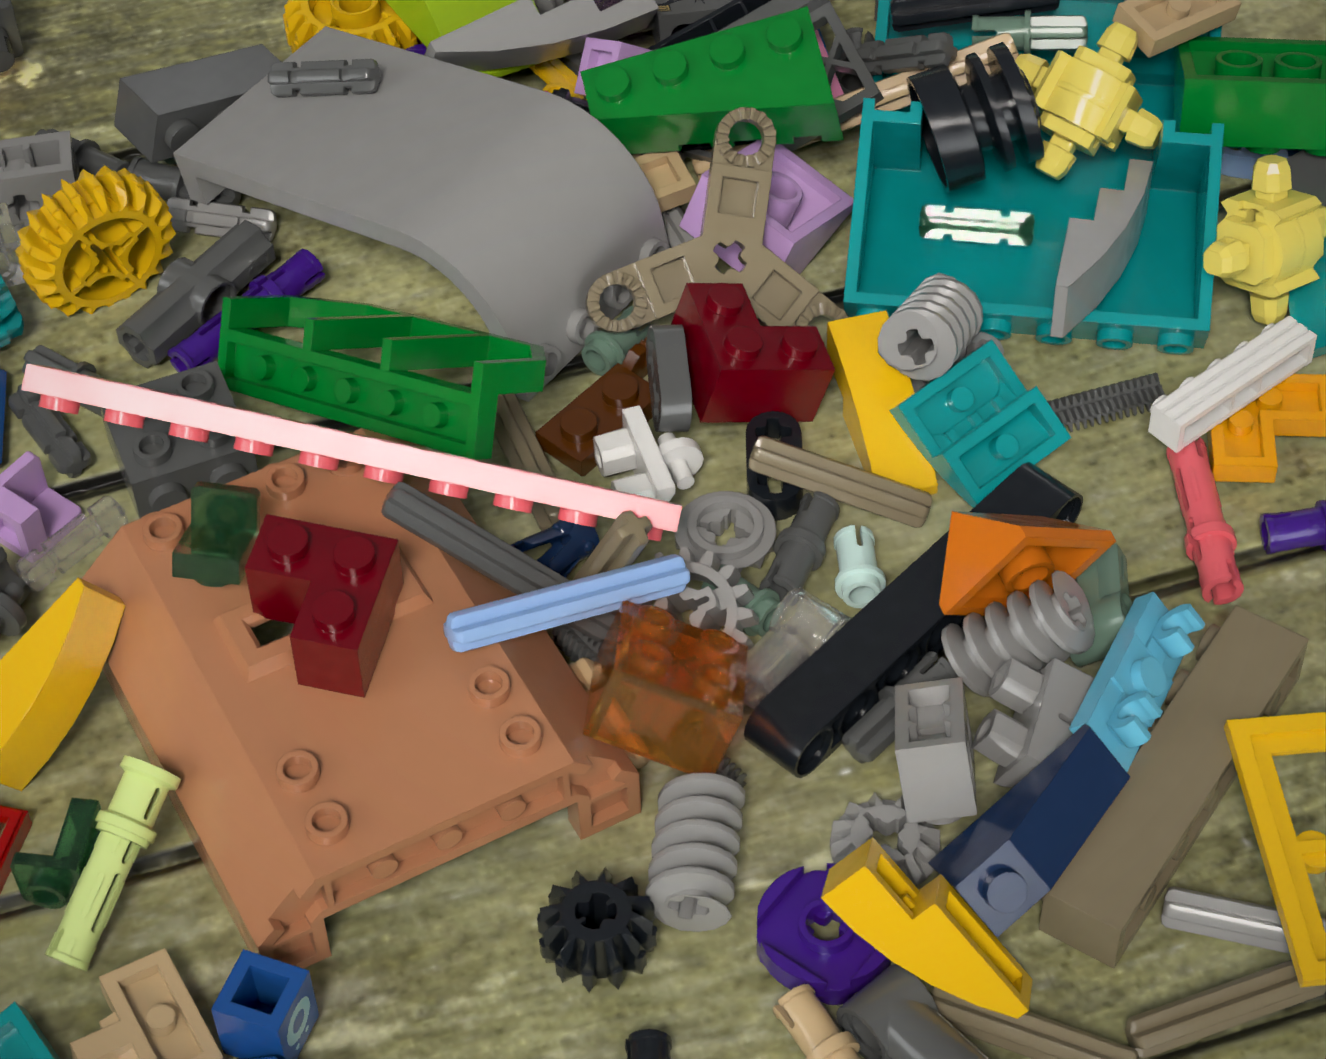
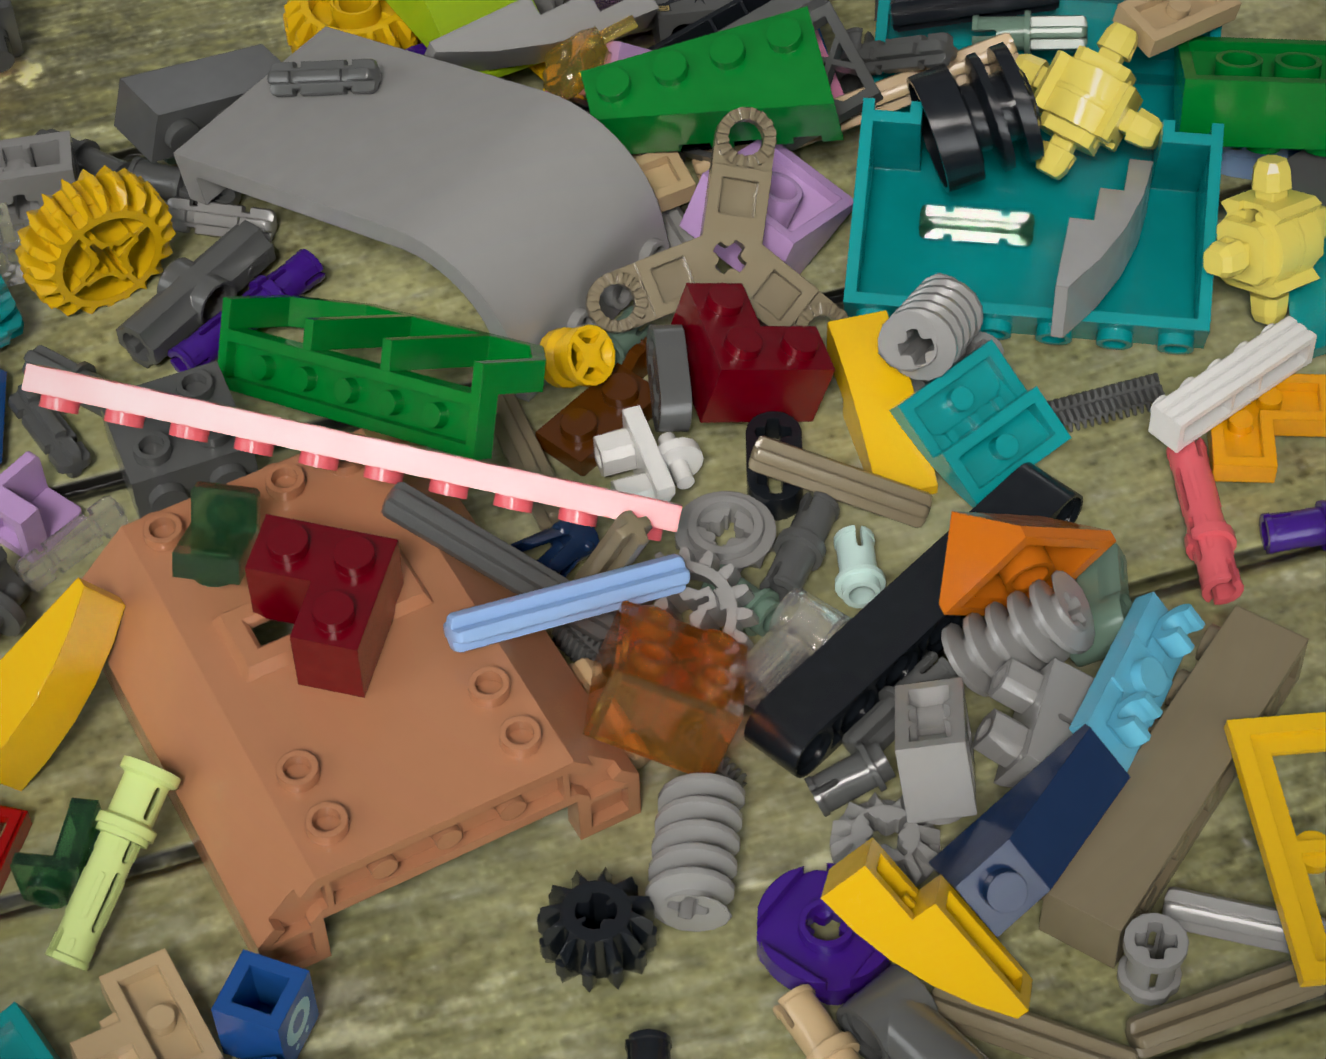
(578, 356): none -> yellow wheel
(579, 53): none -> clear yellow piece
(850, 778): none -> dark grey pin
(1162, 959): none -> light grey bush

